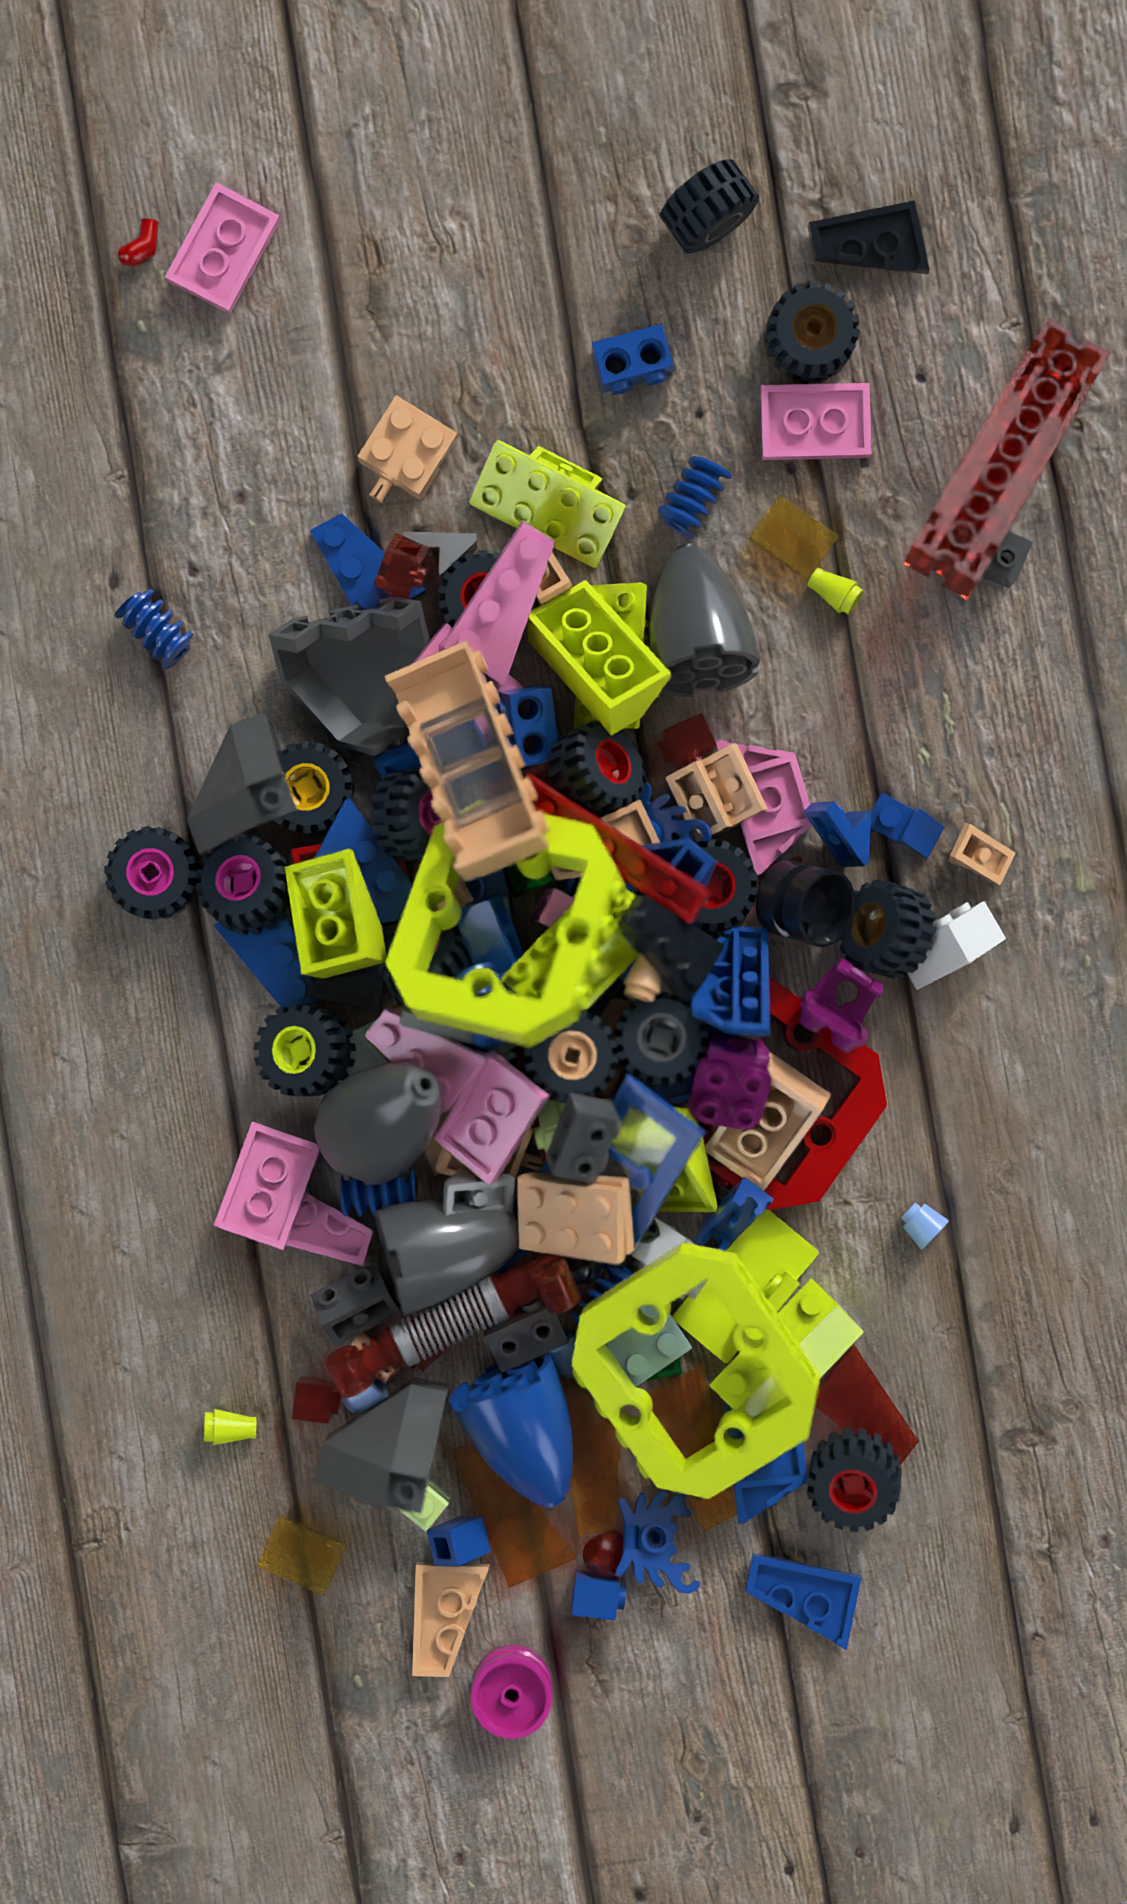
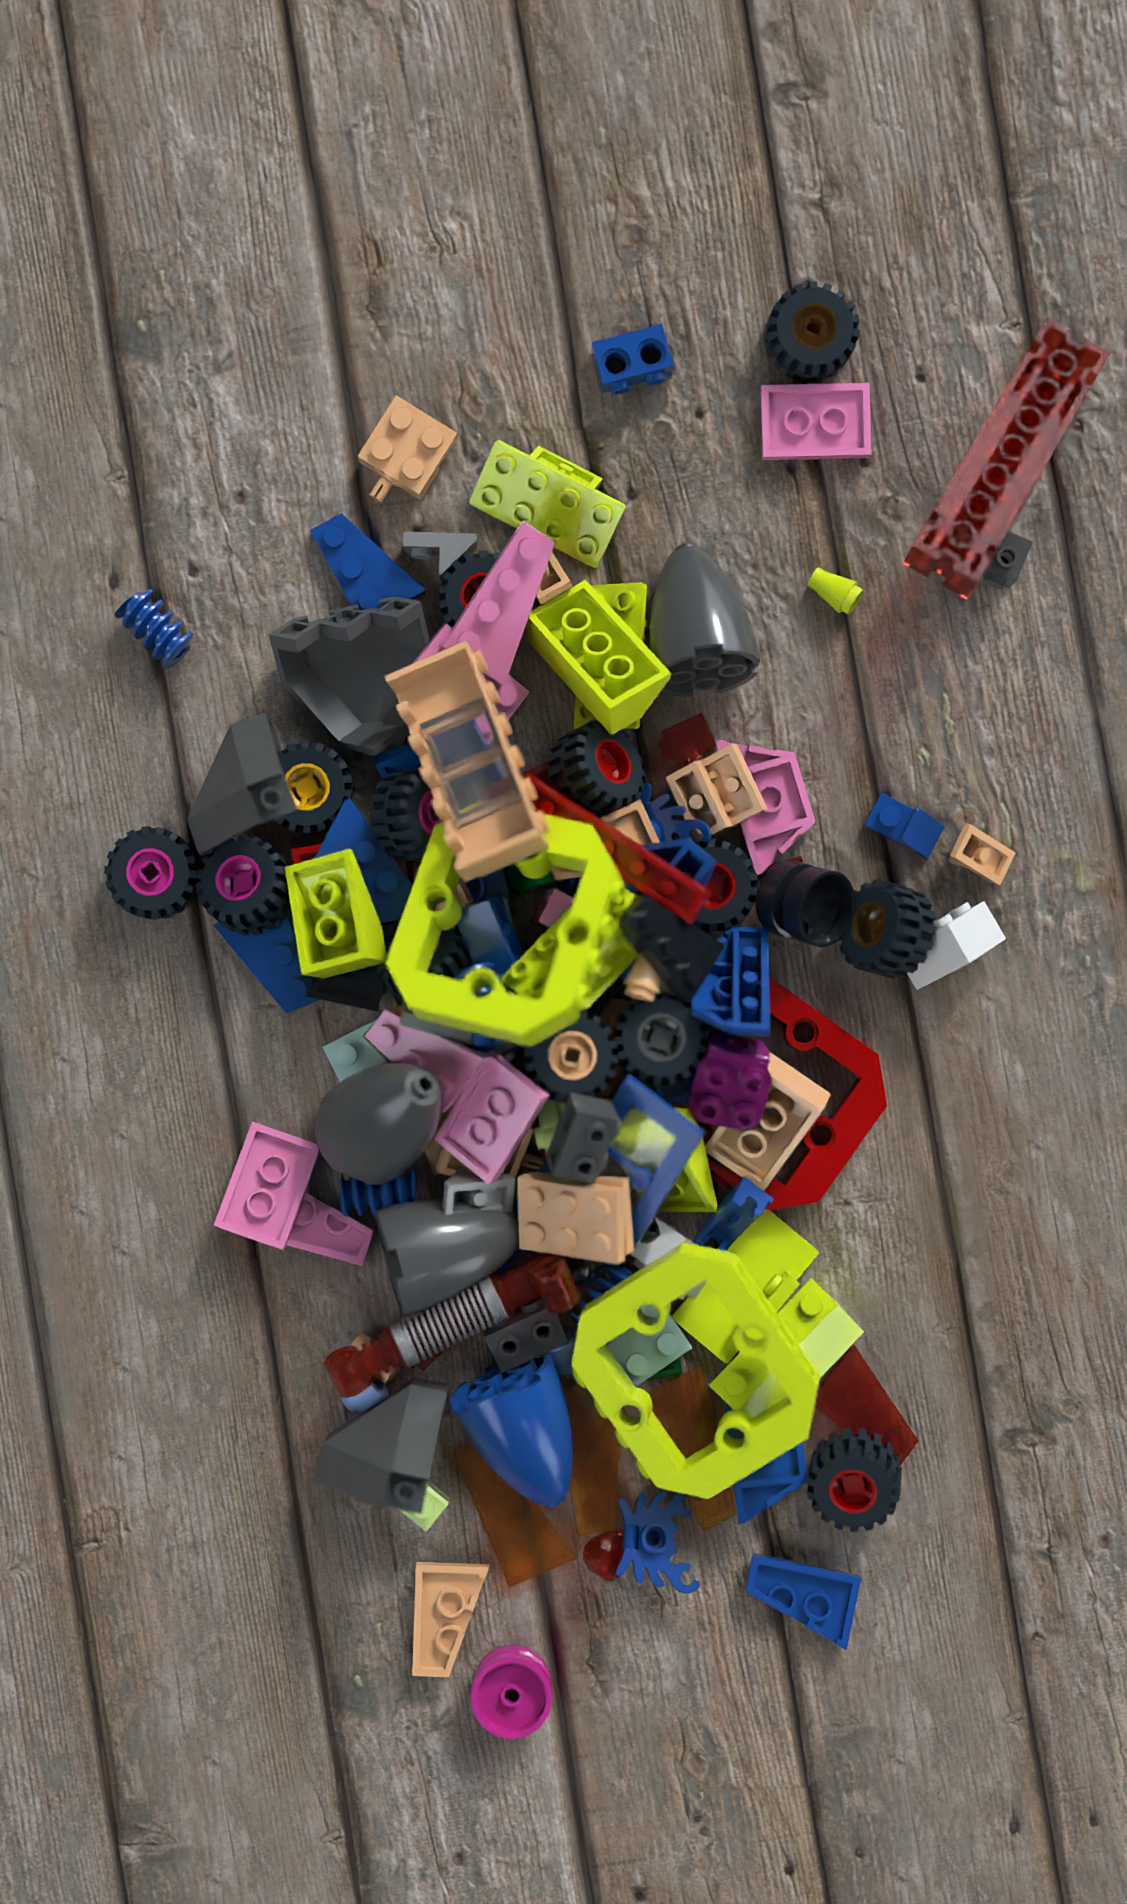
(143, 247): red arm -> none
(222, 248): bright pink plate -> none
(228, 1427): neon yellow cone -> none
(302, 1555): clear yellow plate -> none
(304, 1050): black wheel -> none
(315, 1400): clear red brick -> none
(355, 1301): dark grey brick -> none
(402, 567): clear red brick -> none
(458, 1541): blue brick -> none
(538, 722): blue brick -> none
(596, 1596): blue brick -> none
(692, 494): blue piece -> none
(709, 206): black wheel -> none
(793, 537): clear yellow plate -> none
(843, 834): blue slope -> none
(846, 1020): magenta piece -> none
(872, 238): black wing -> none
(923, 1224): light blue hat -> none

